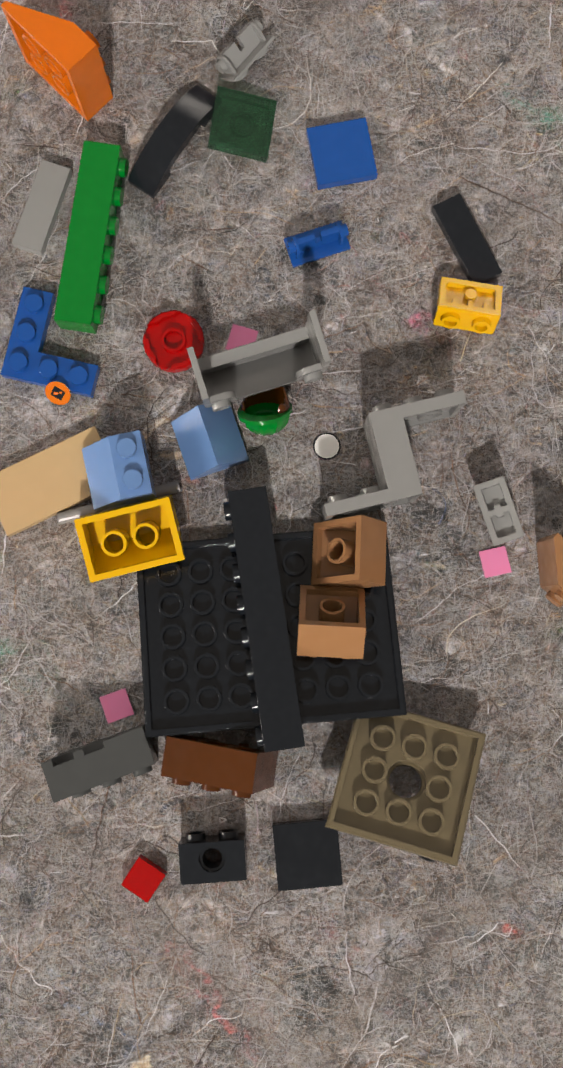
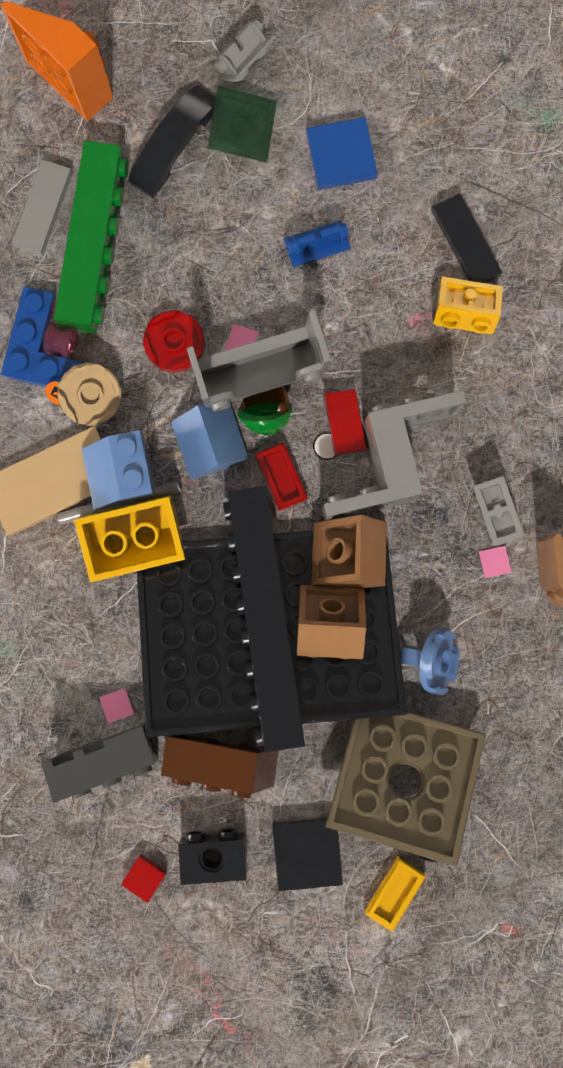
(60, 340): none -> clear pink wheel
(89, 394): none -> tan tile
(281, 476): none -> red tile
(344, 422): none -> red tile
(395, 893): none -> yellow tile
(436, 661): none -> medium blue tile

